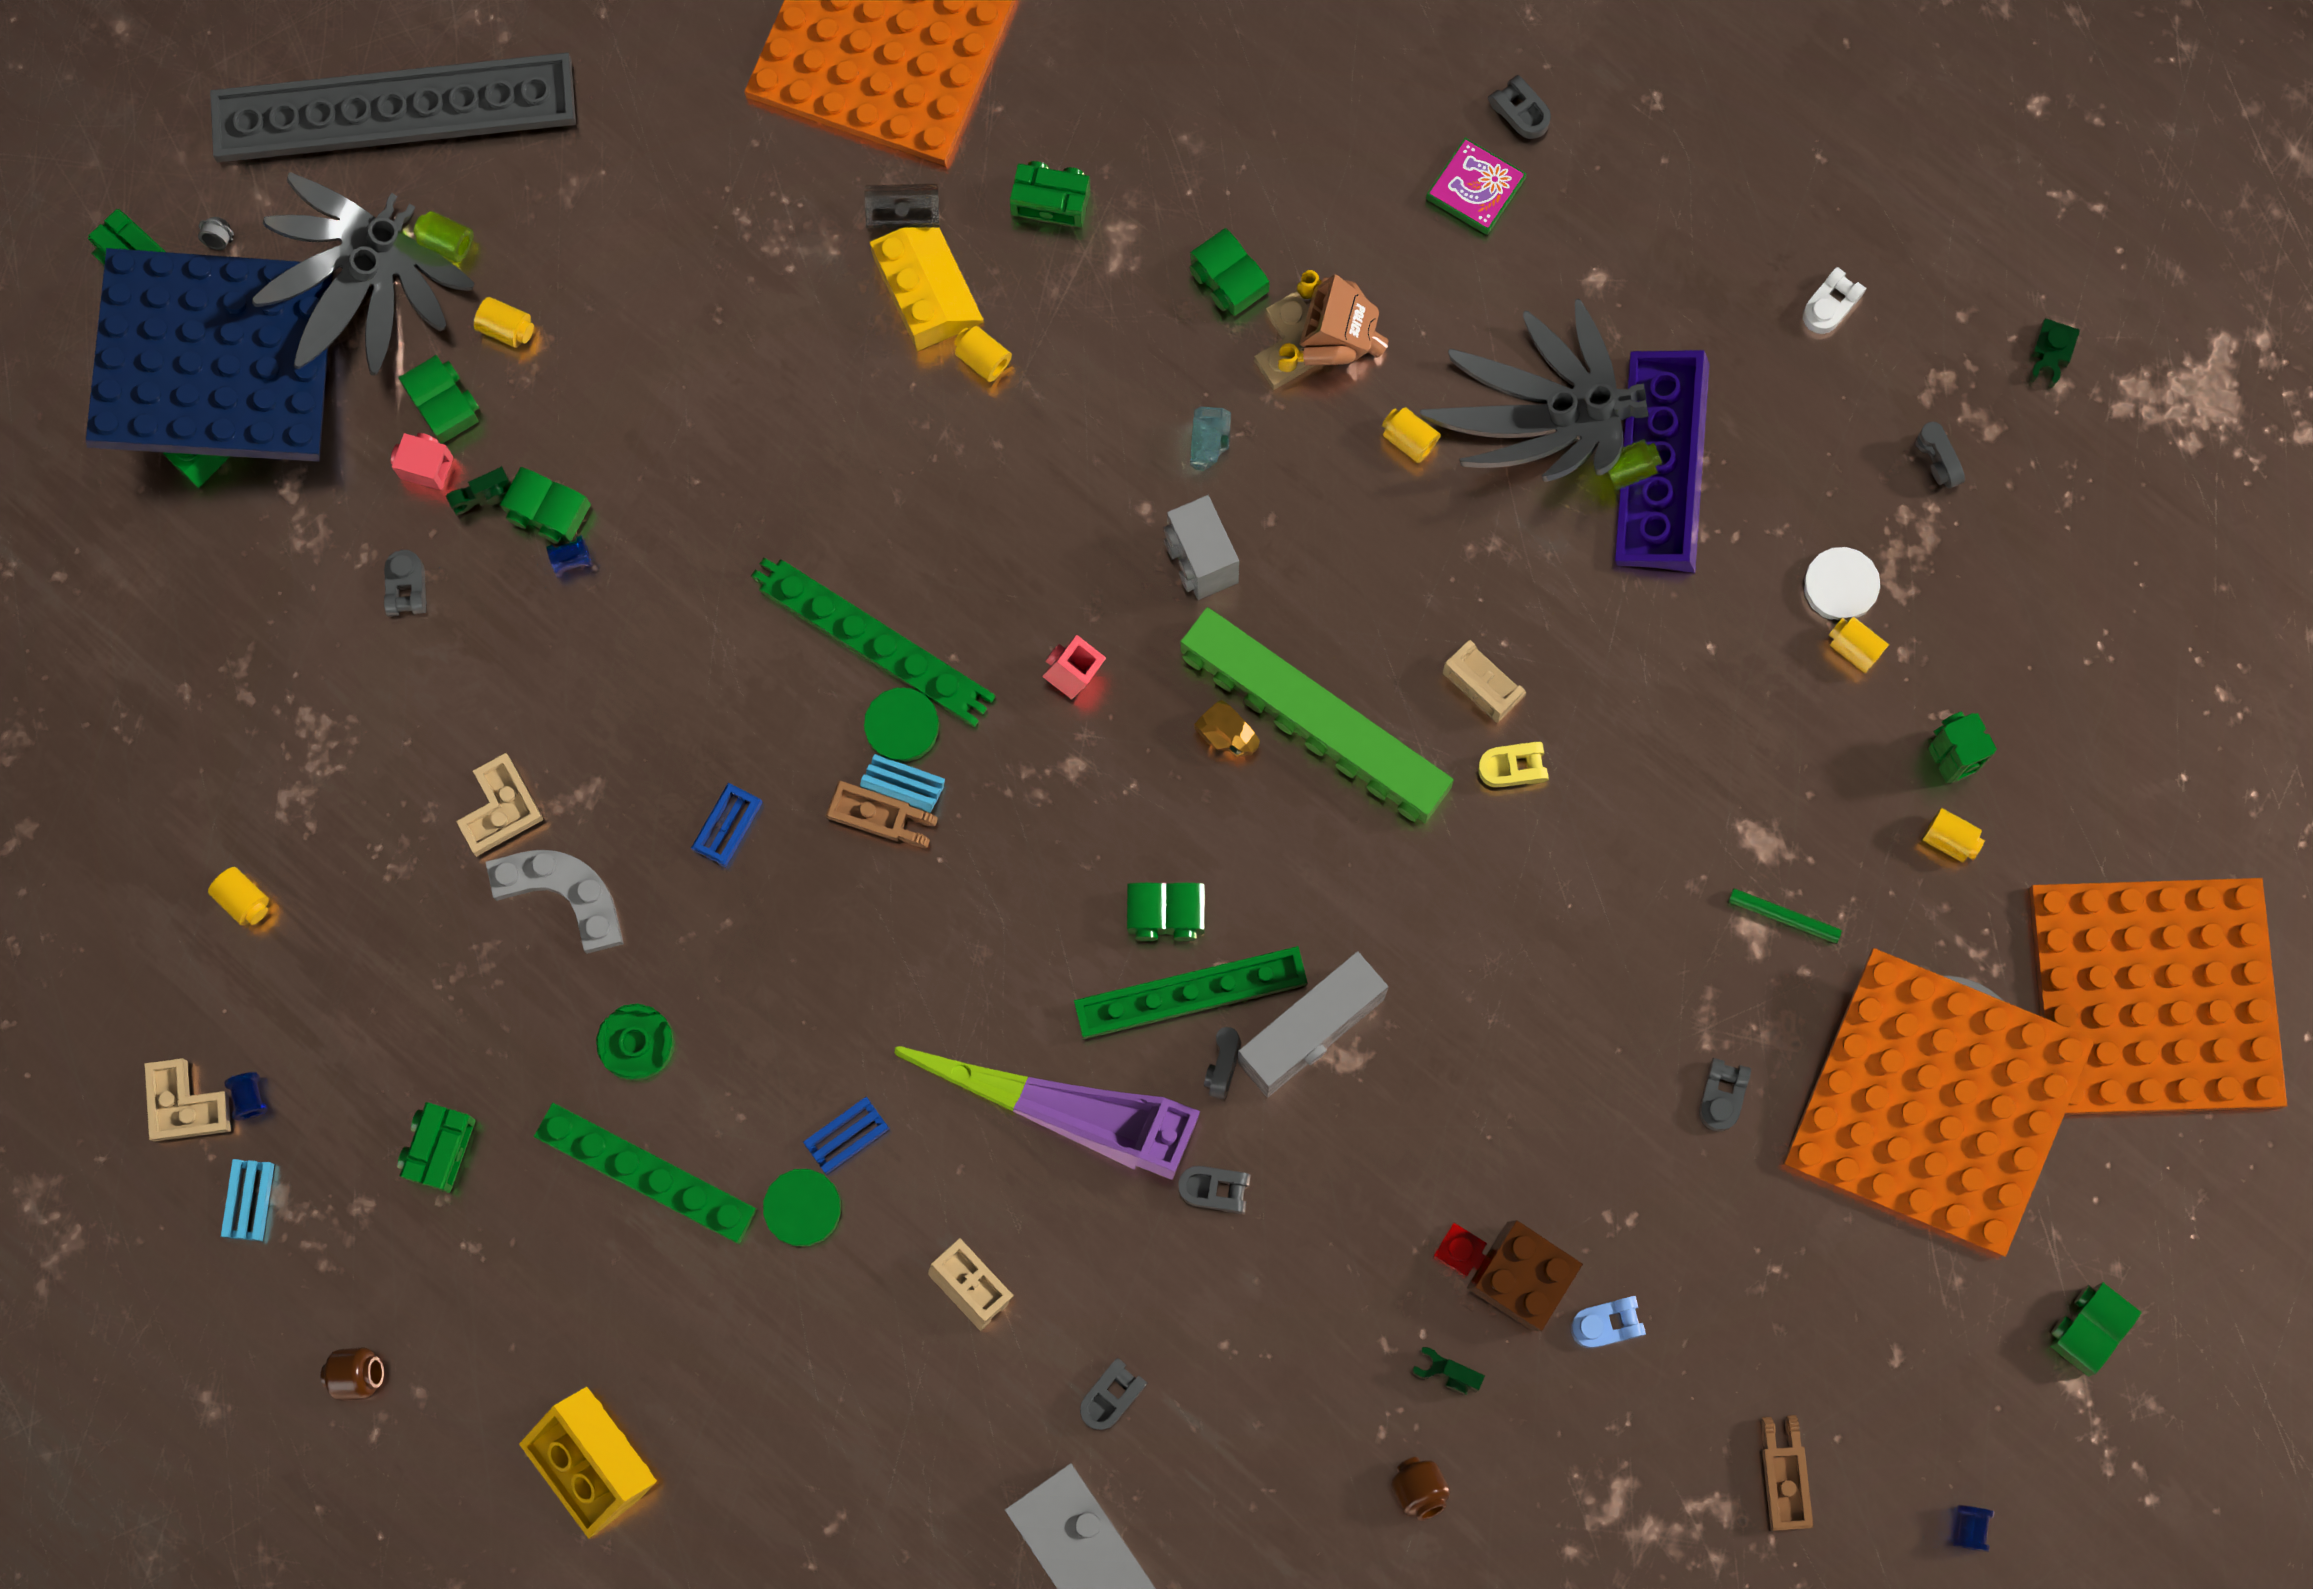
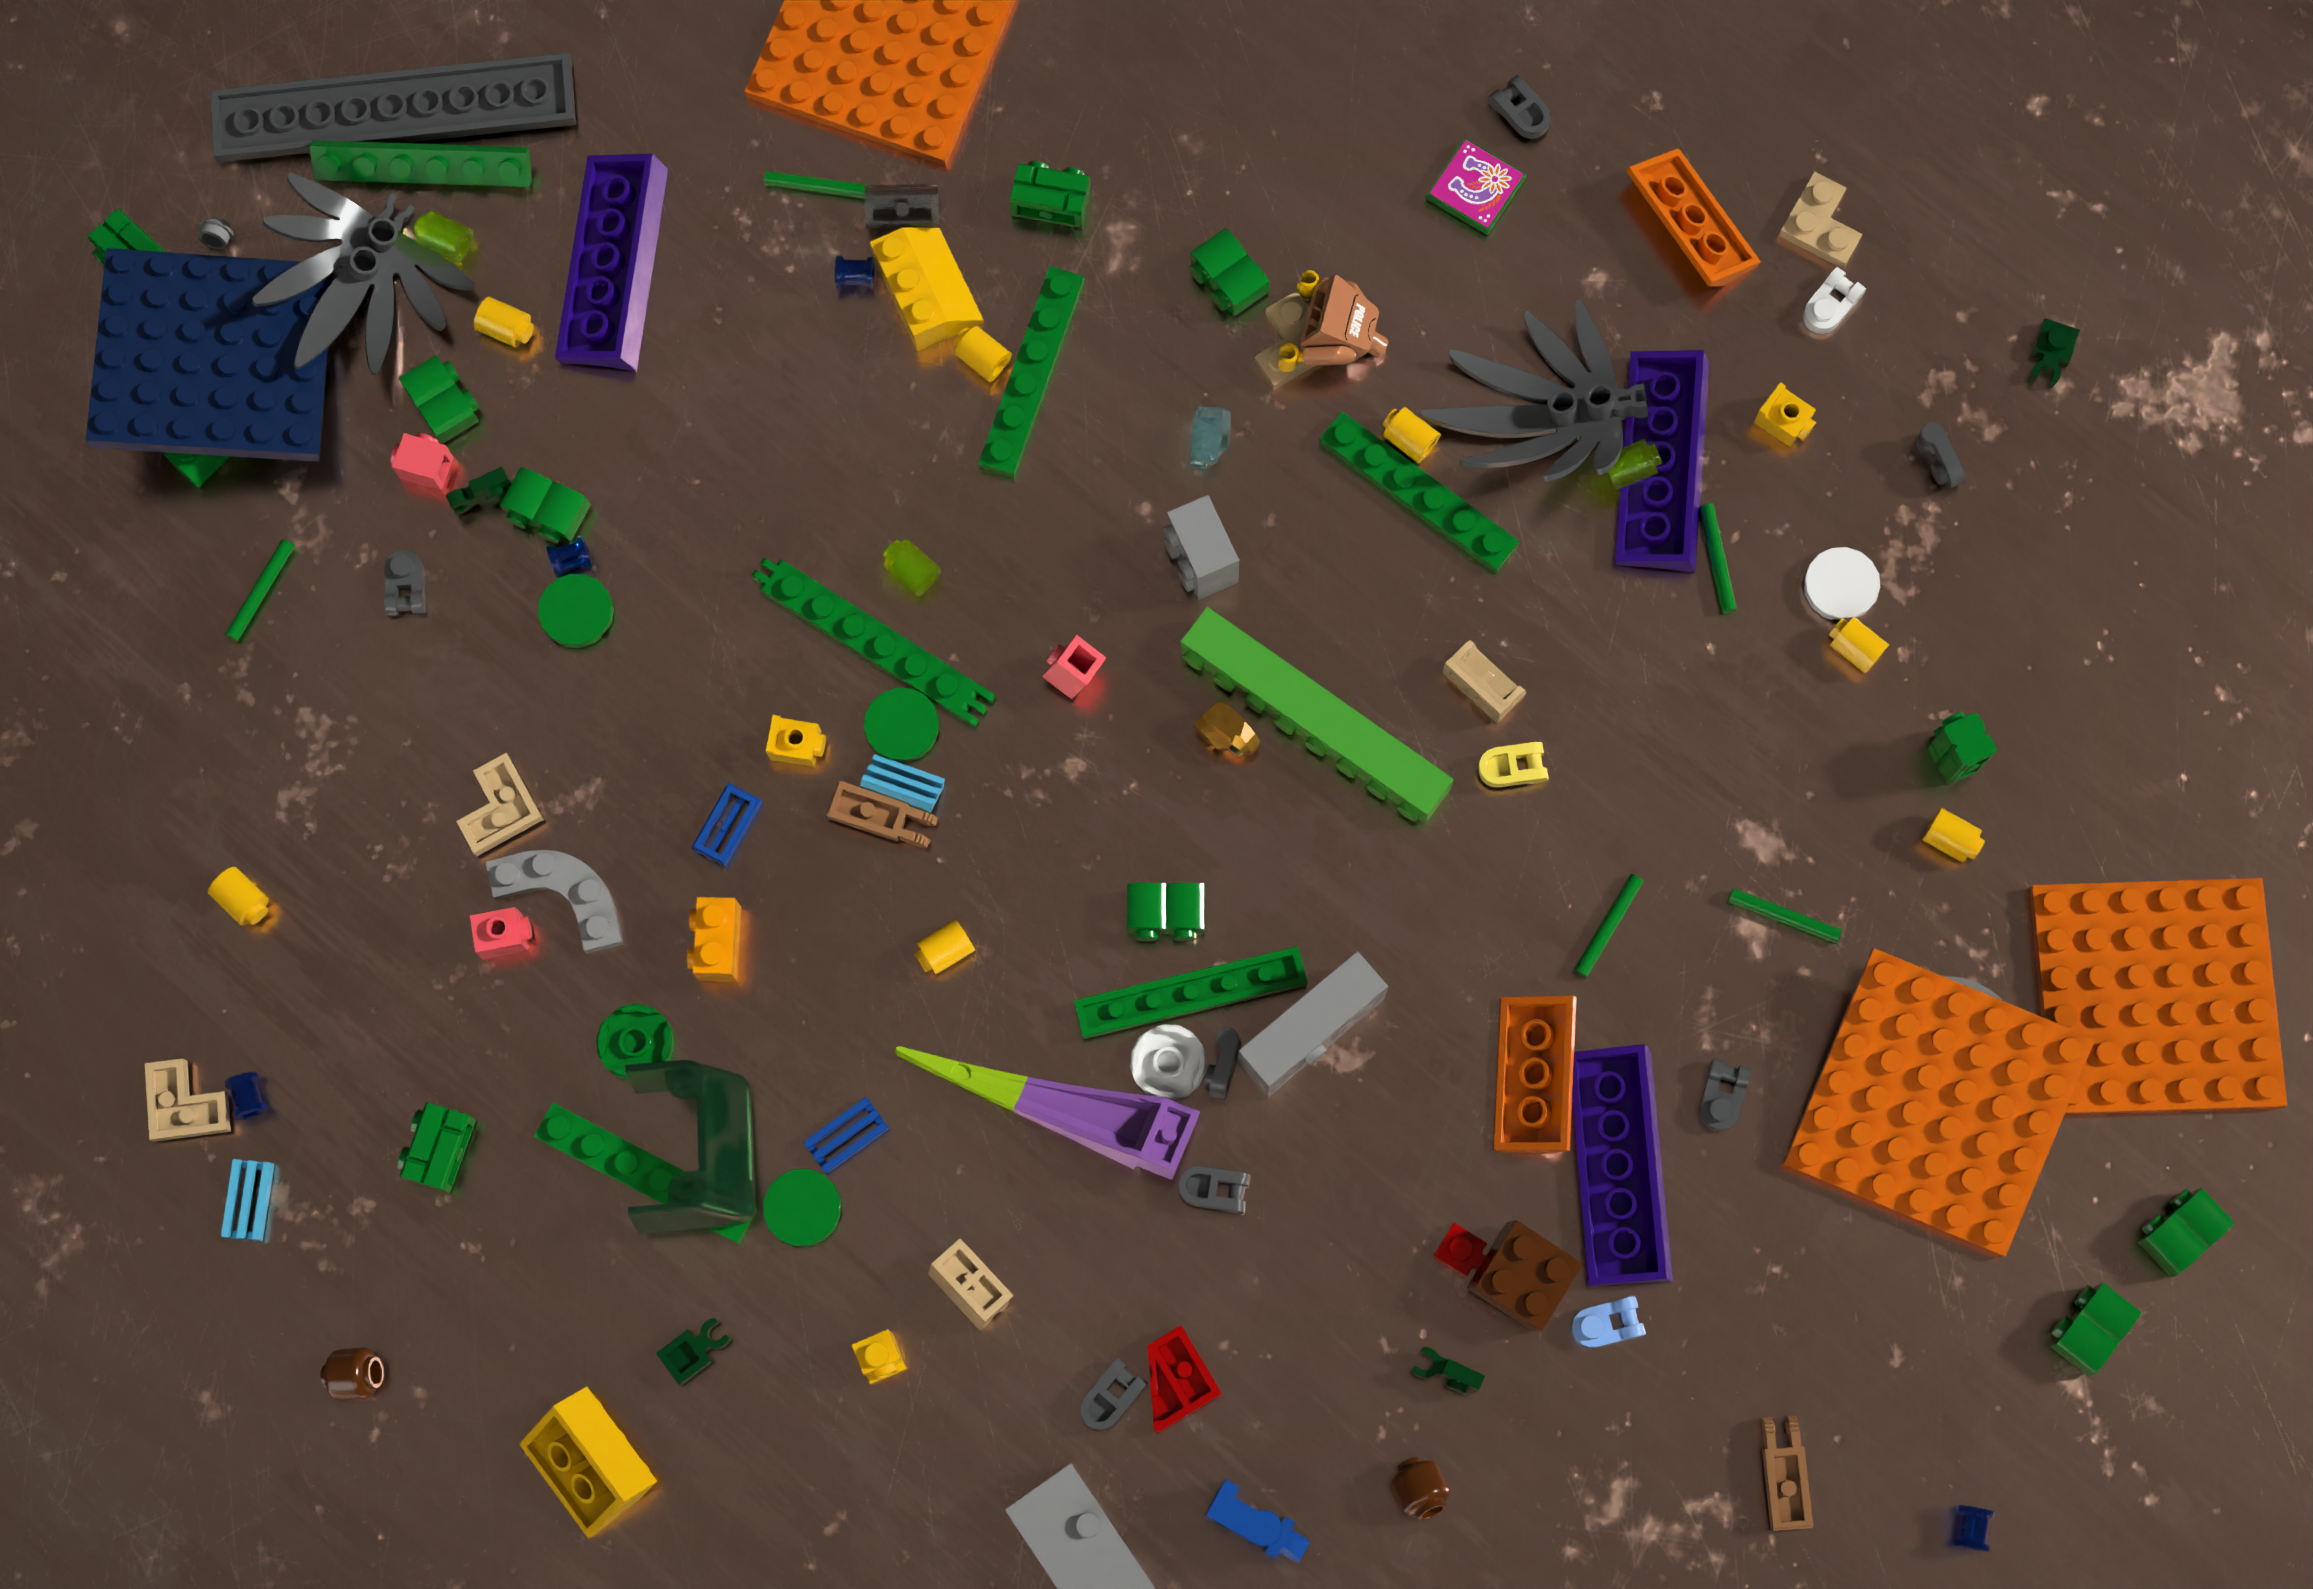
(259, 590): none -> green bar
(421, 163): none -> green plate
(500, 933): none -> coral brick
(575, 610): none -> green tile
(612, 261): none -> dark purple arch
(688, 1354): none -> dark green plate
(716, 939): none -> light orange brick
(725, 1183): none -> clear green windscreen
(805, 752): none -> yellow brick
(814, 184): none -> green bar
(854, 272): none -> clear blue bush
(879, 1356): none -> yellow brick
(911, 566): none -> clear neon green brick
(943, 947): none -> yellow brick
(1031, 372): none -> green plate
(1168, 1062): none -> white tile
(1177, 1379): none -> red wing
(1256, 1526): none -> blue hips
(1419, 492): none -> green plate
(1535, 1074): none -> orange slope
(1608, 926): none -> green bar
(1620, 1167): none -> dark purple arch
(1694, 217): none -> orange slope
(1717, 558): none -> green bar
(1775, 422): none -> yellow brick
(1812, 225): none -> tan plate
(2185, 1231): none -> green brick

